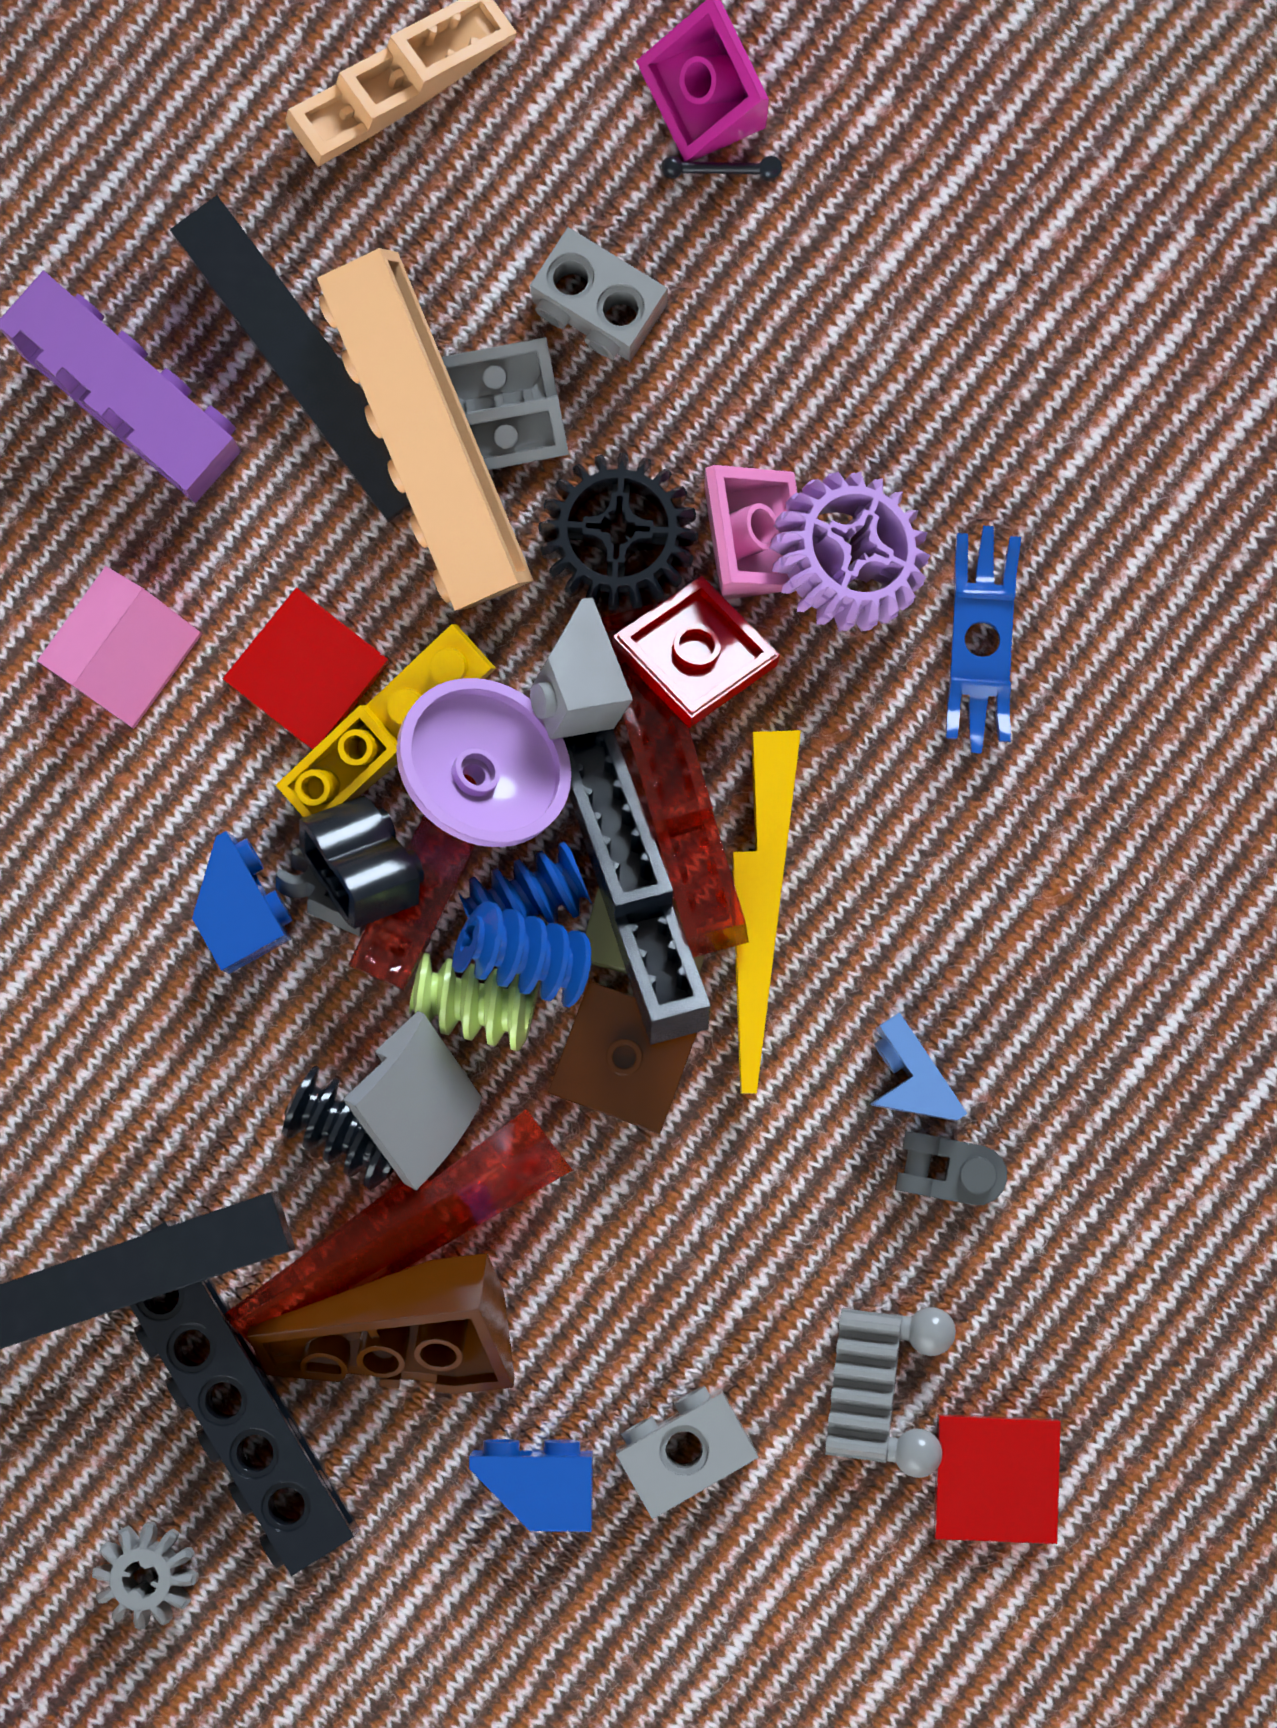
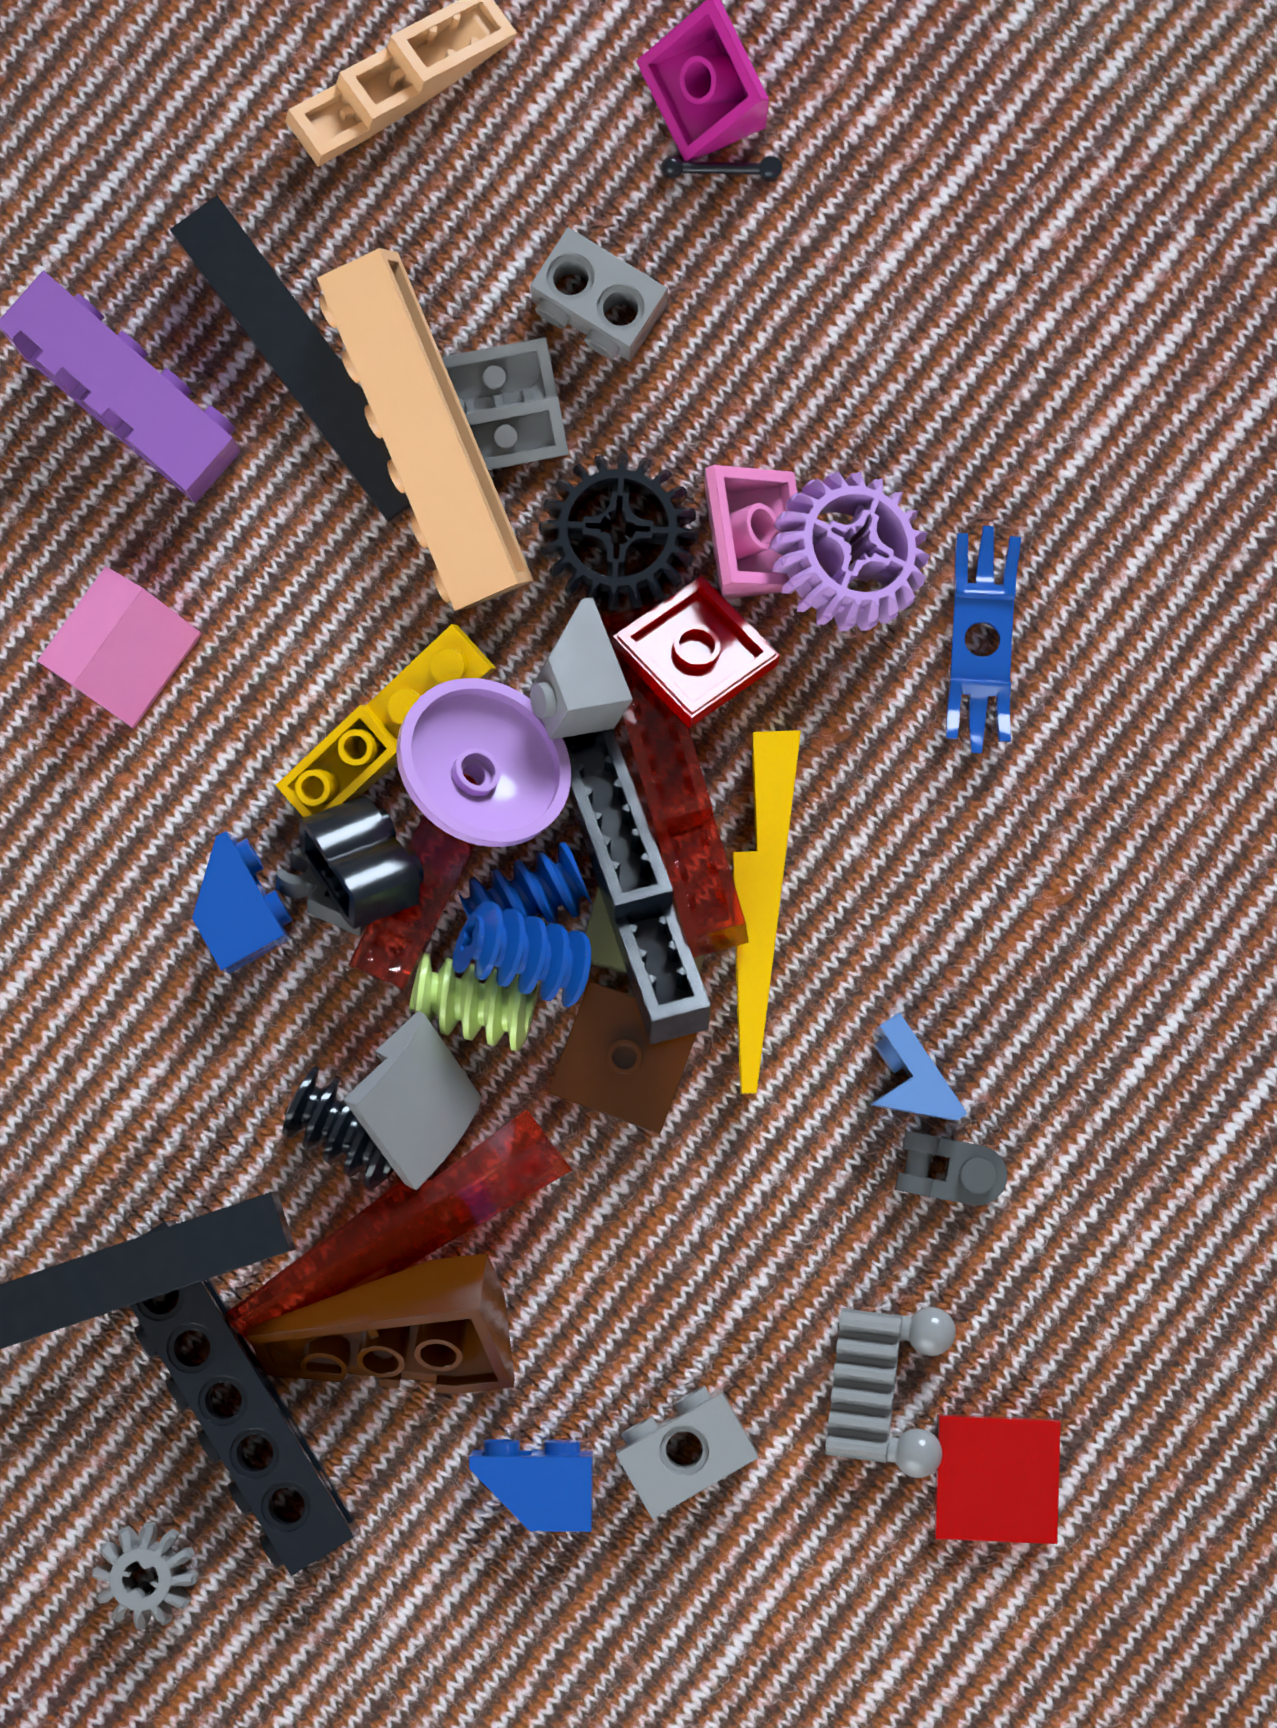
(306, 669): red tile -> none

